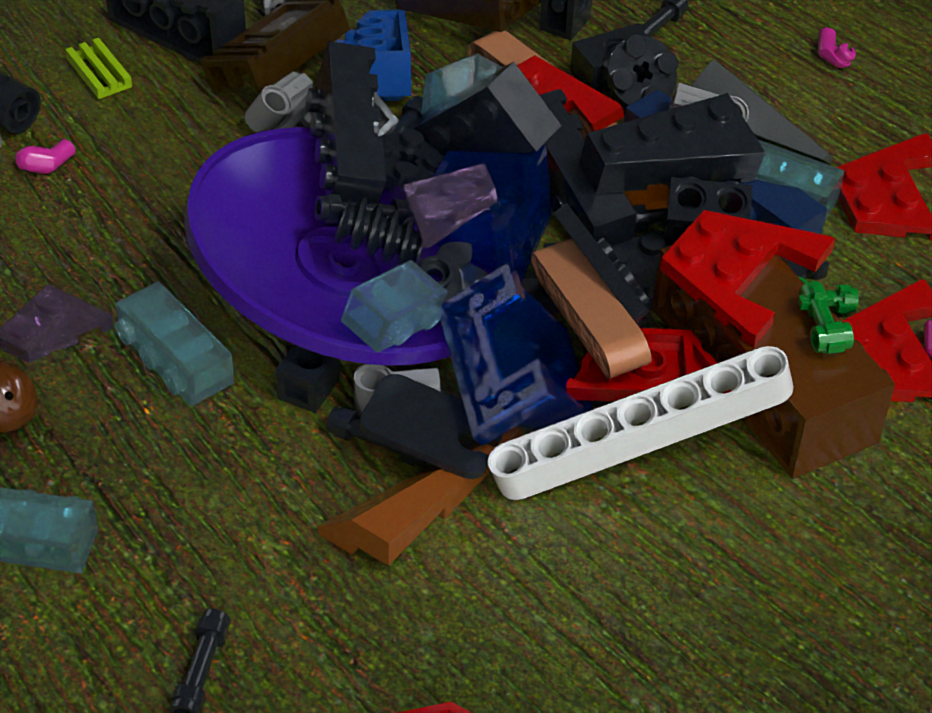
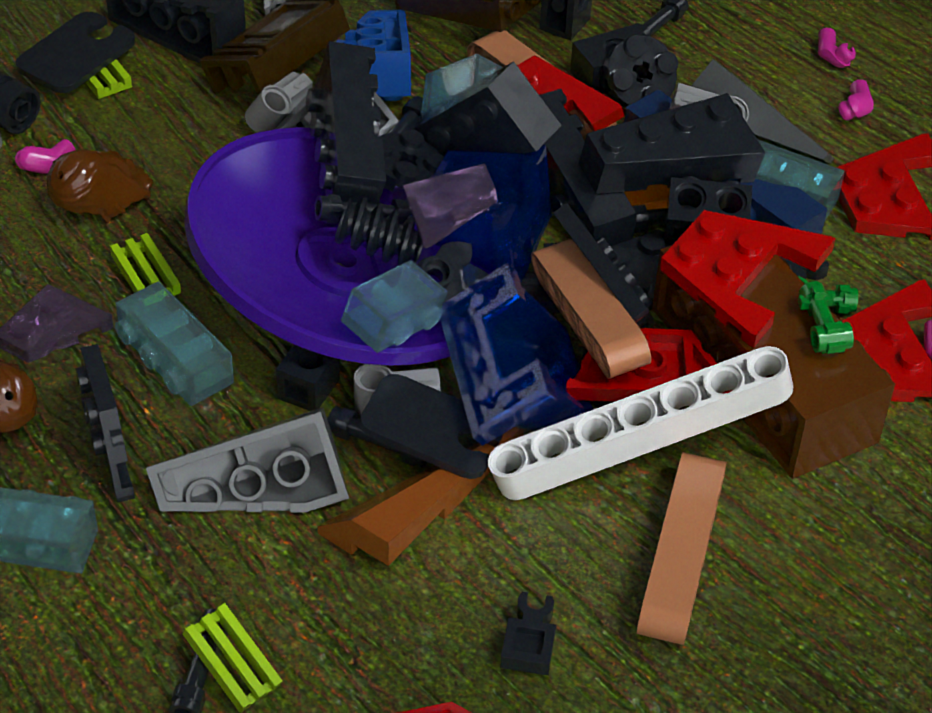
(71, 56): none -> black piece
(96, 183): none -> reddish brown piece
(102, 412): none -> black wing
(136, 251): none -> lime tile
(248, 648): none -> lime tile
(266, 469): none -> dark grey wedge
(529, 638): none -> black plate
(681, 549): none -> nougat beam
(858, 103): none -> dark pink arm

